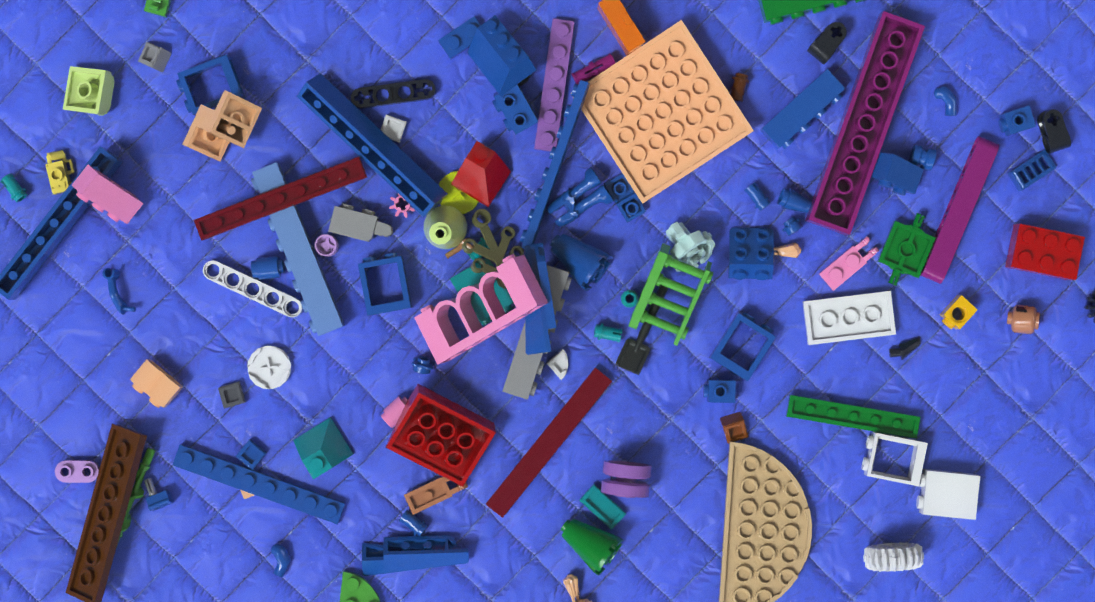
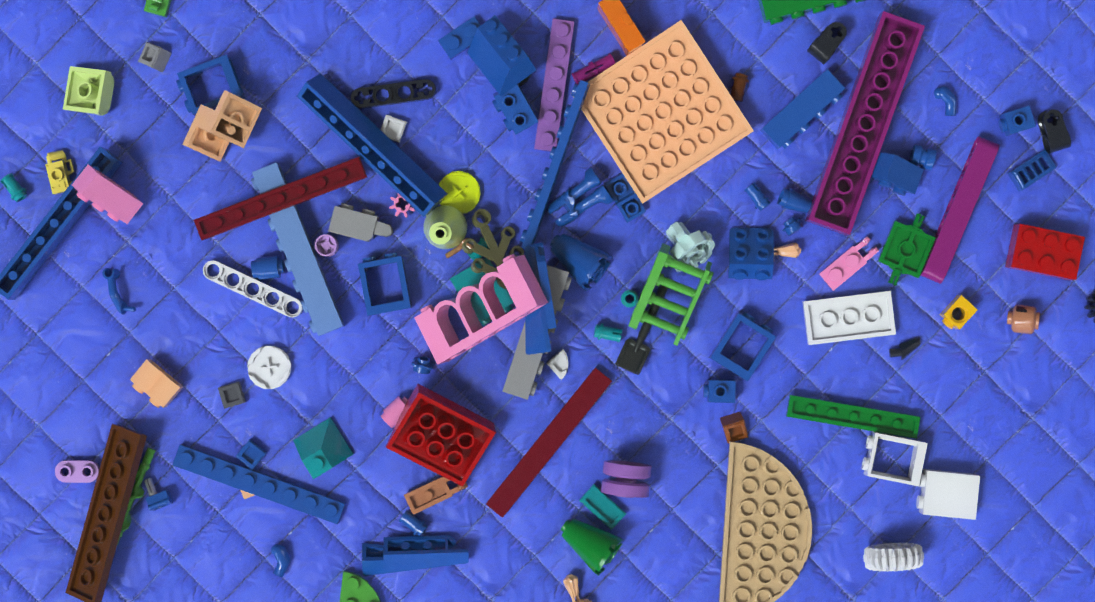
(481, 174): red slope -> none

